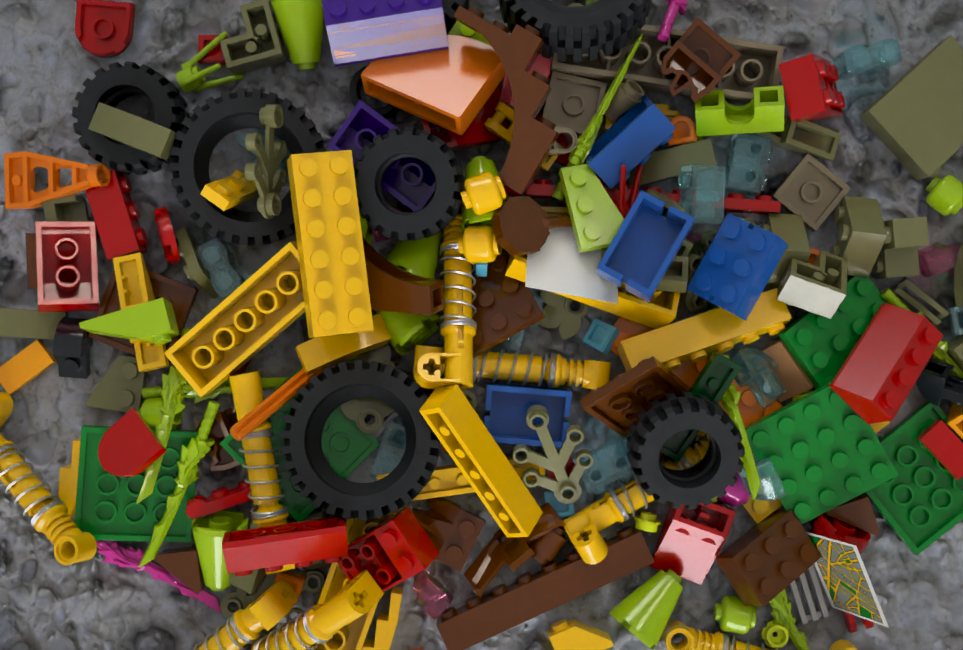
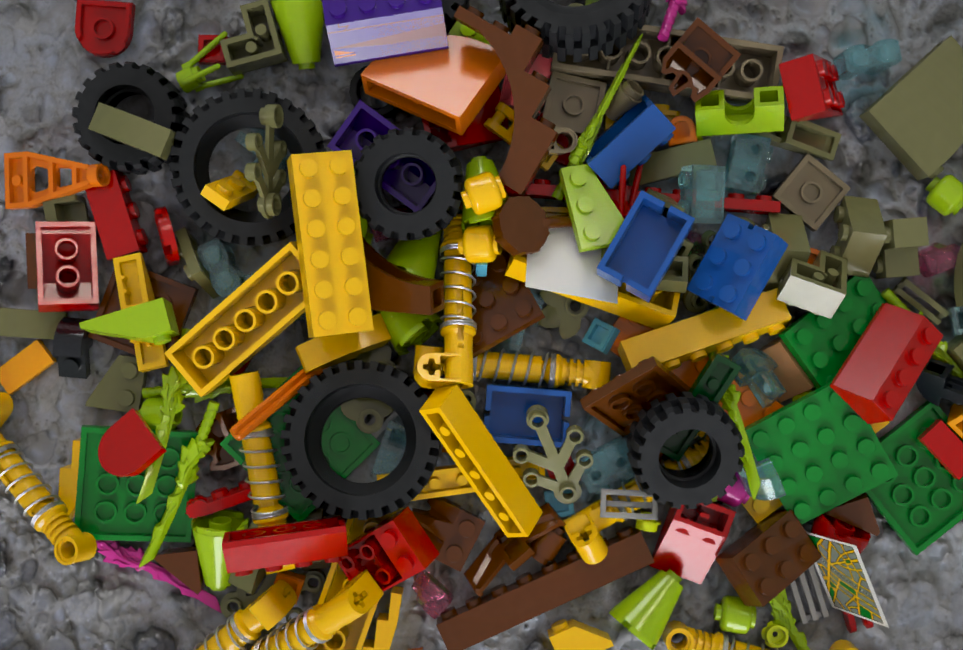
(603, 503): none -> light grey tile

